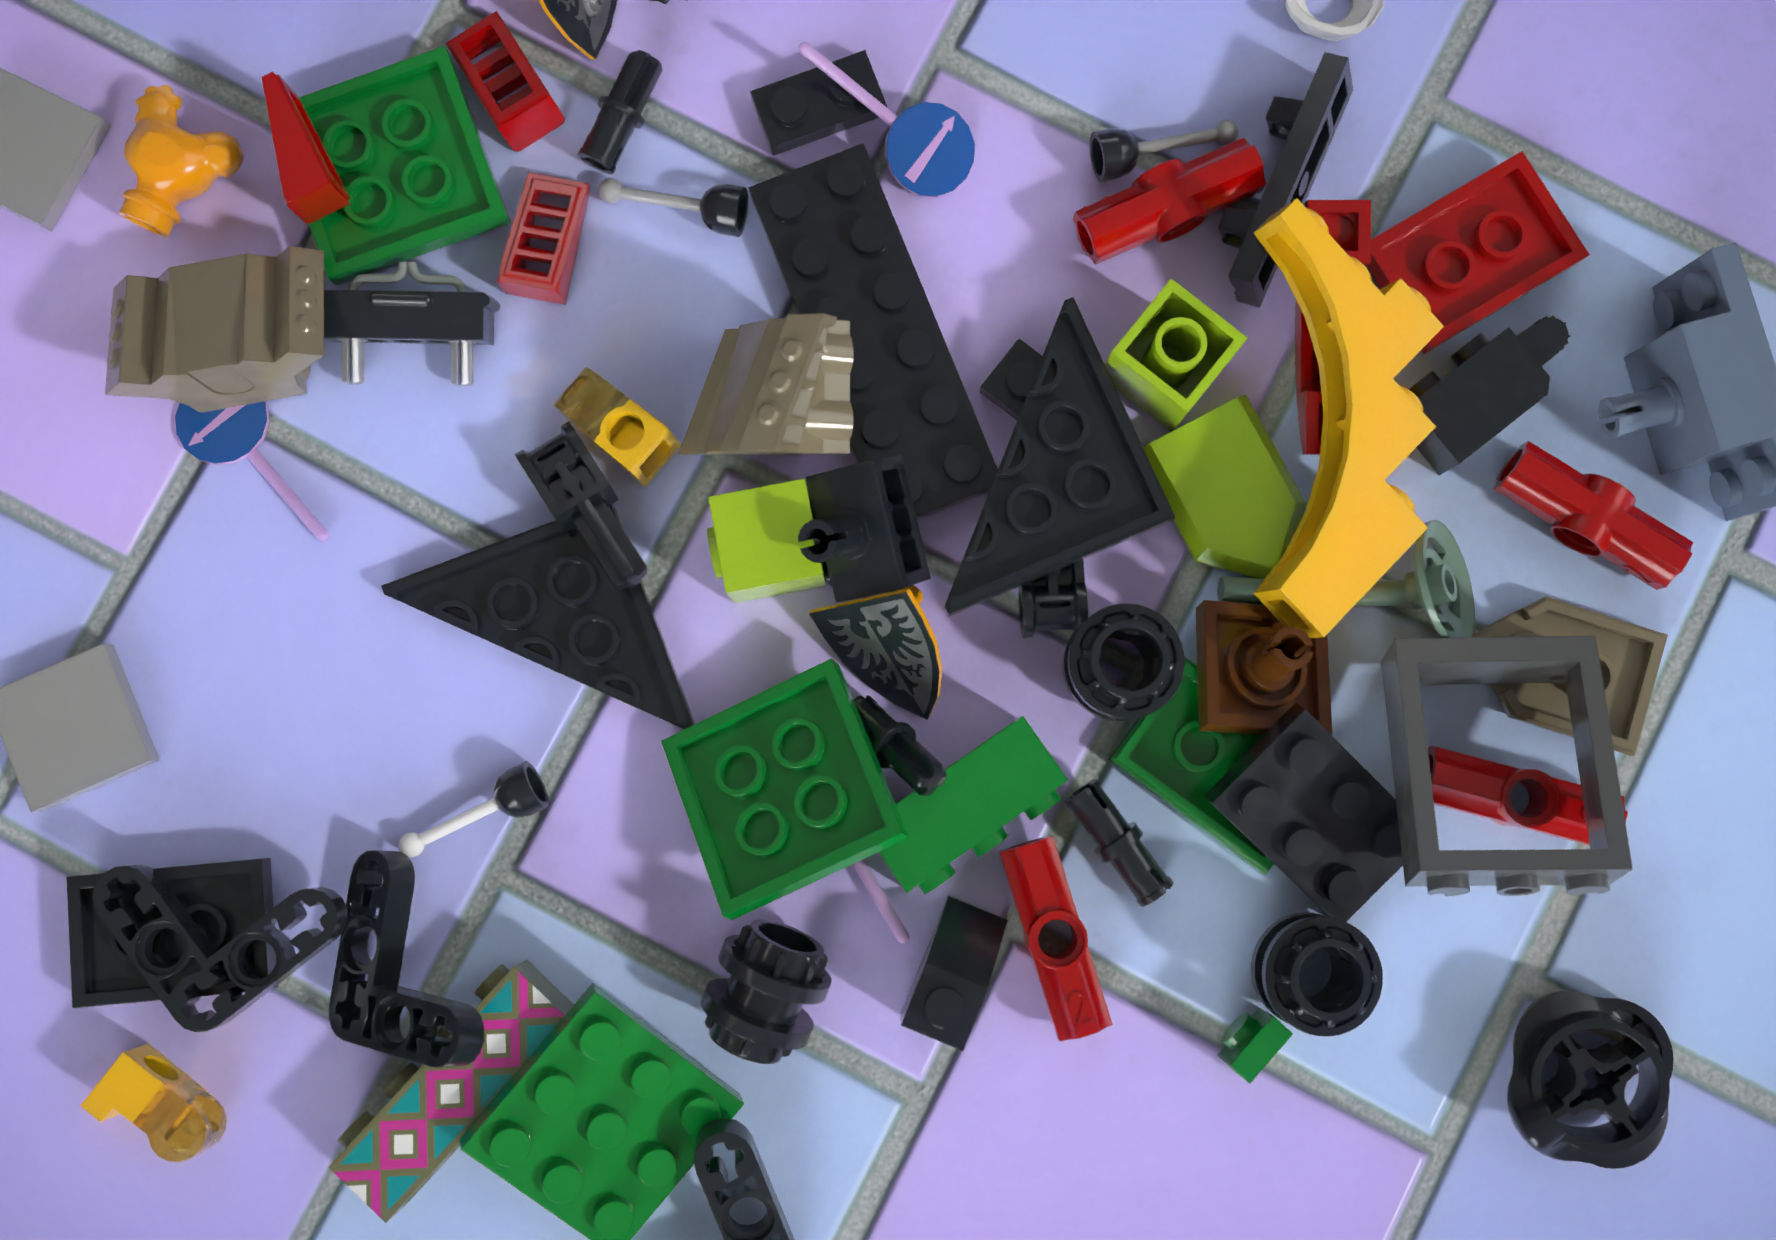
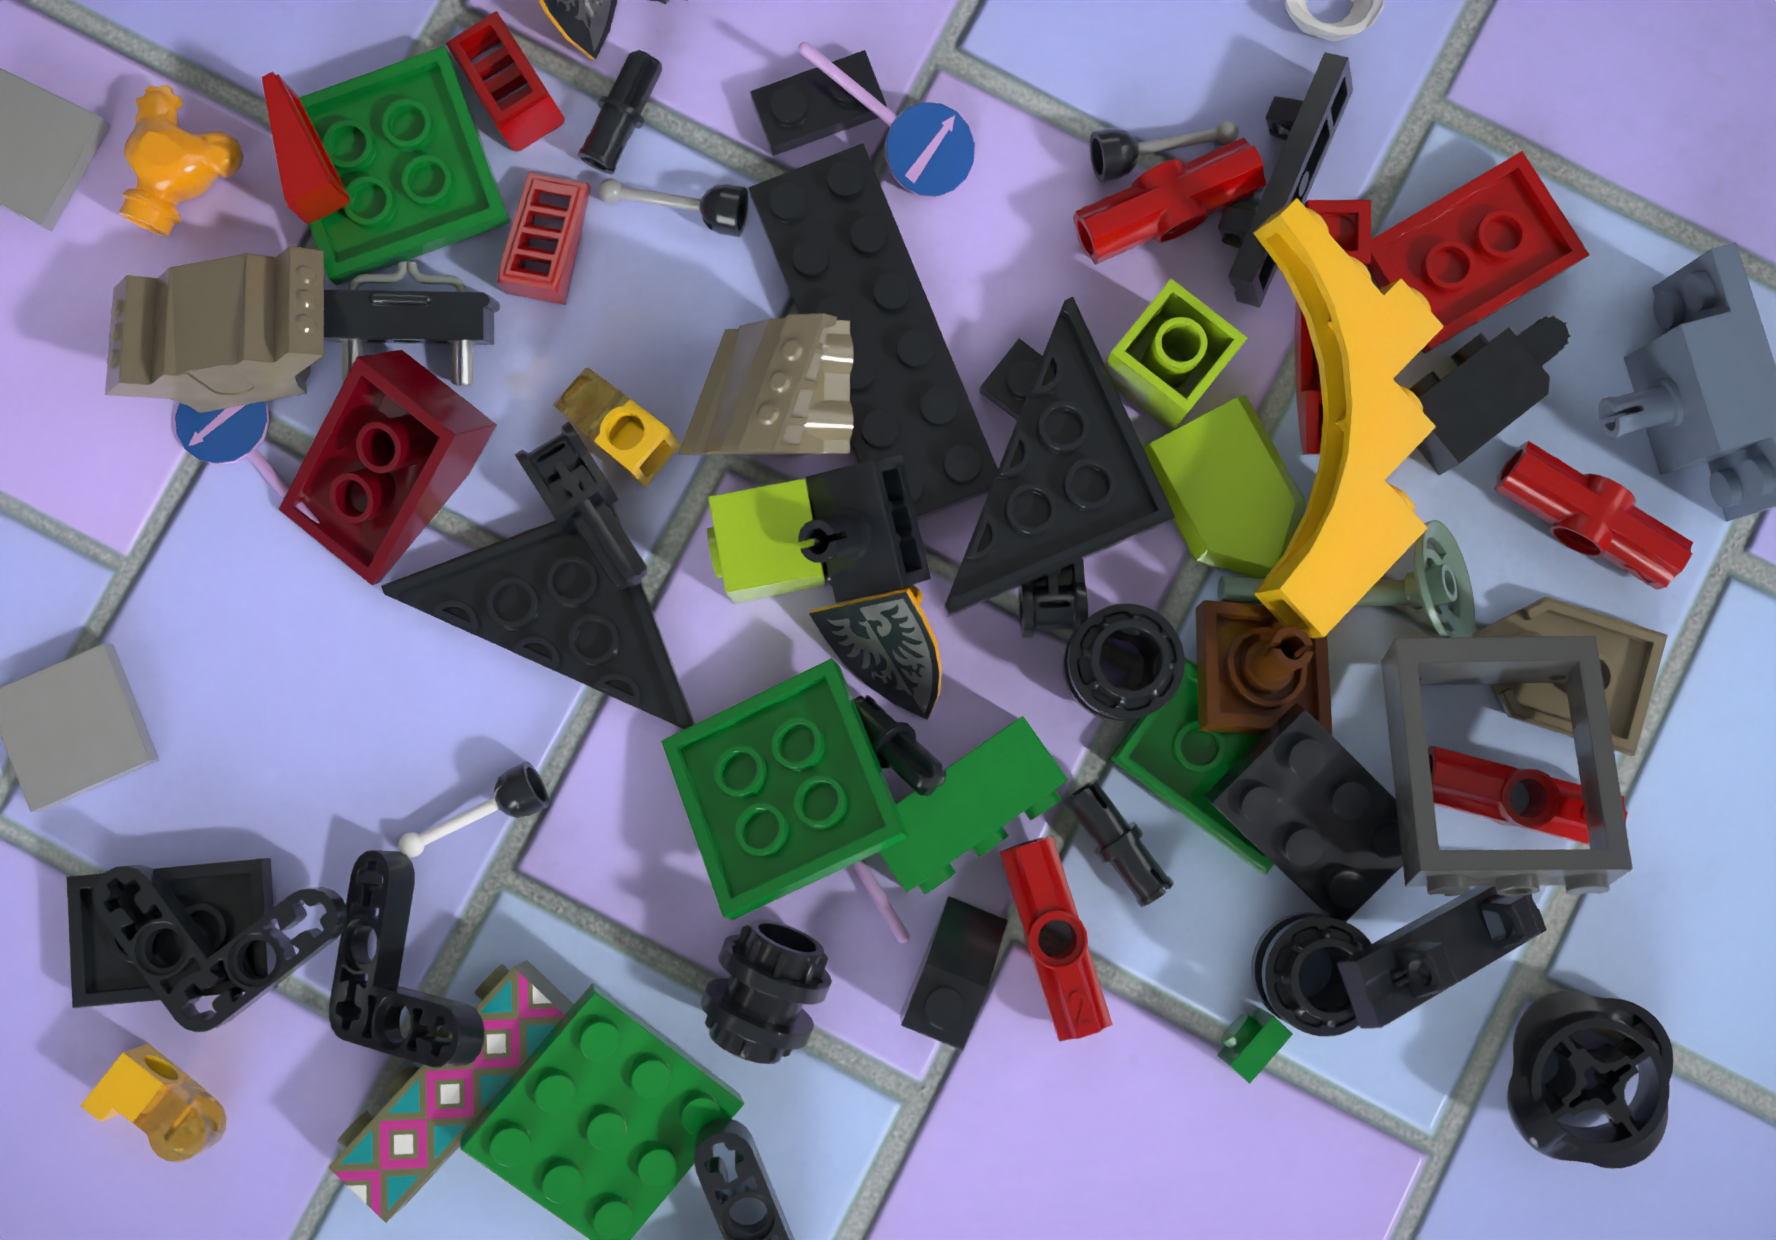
(385, 461): none -> dark red slope
(1436, 953): none -> black hinge

